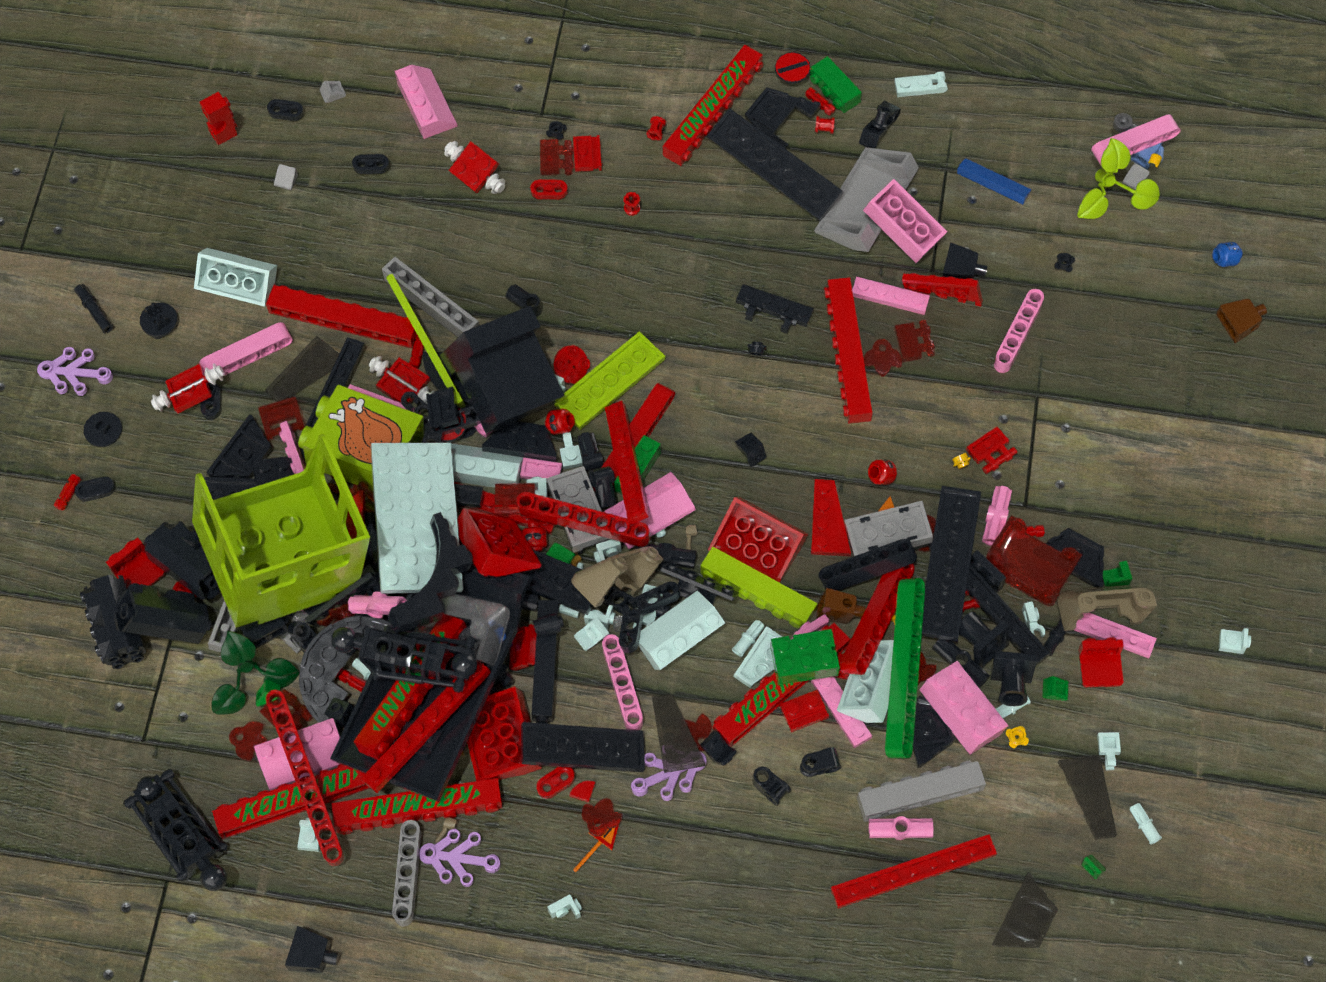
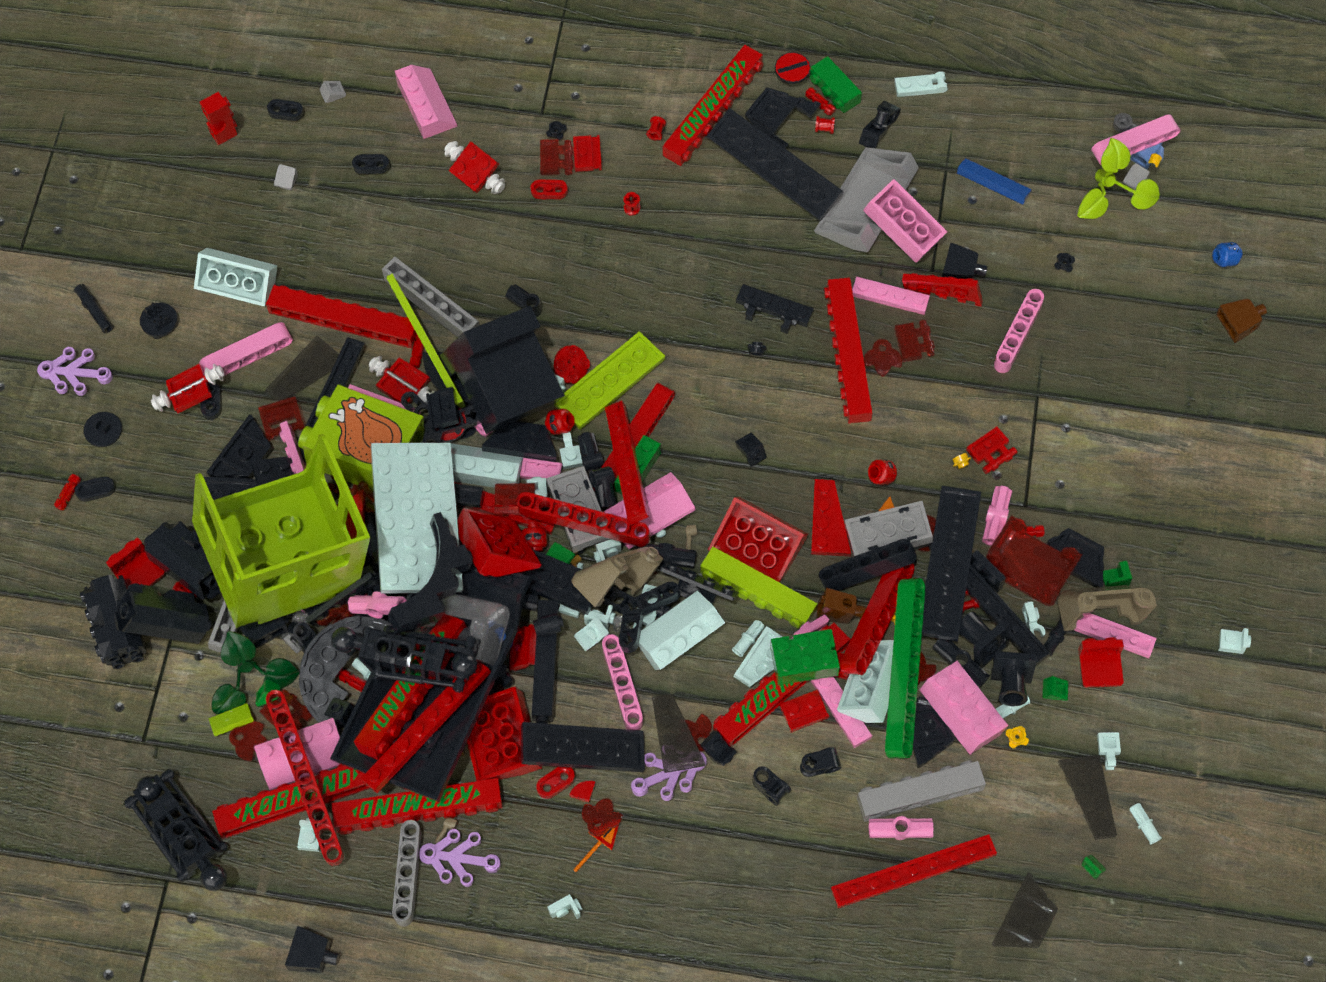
(231, 719): none -> lime tile

